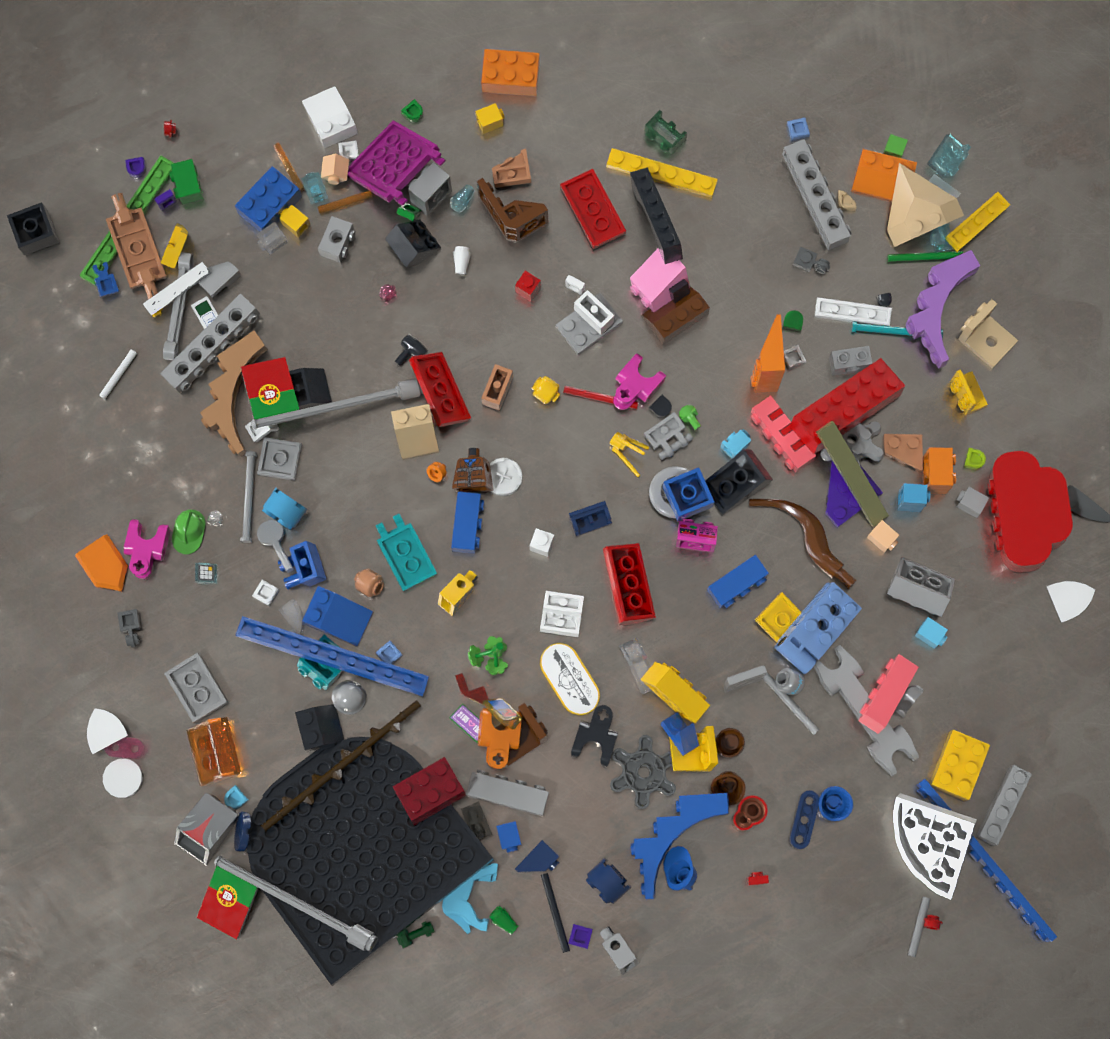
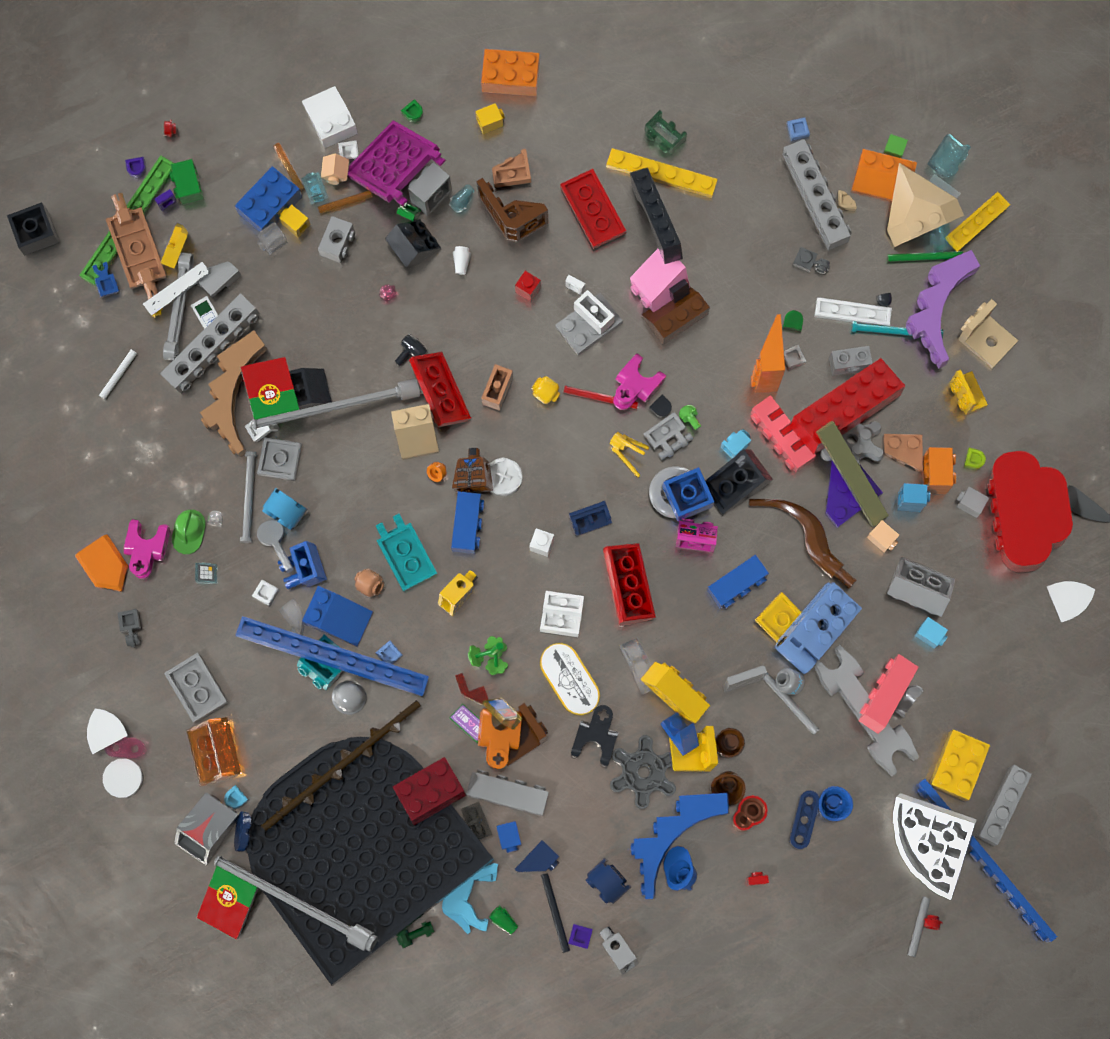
(319, 727): black slope -> none

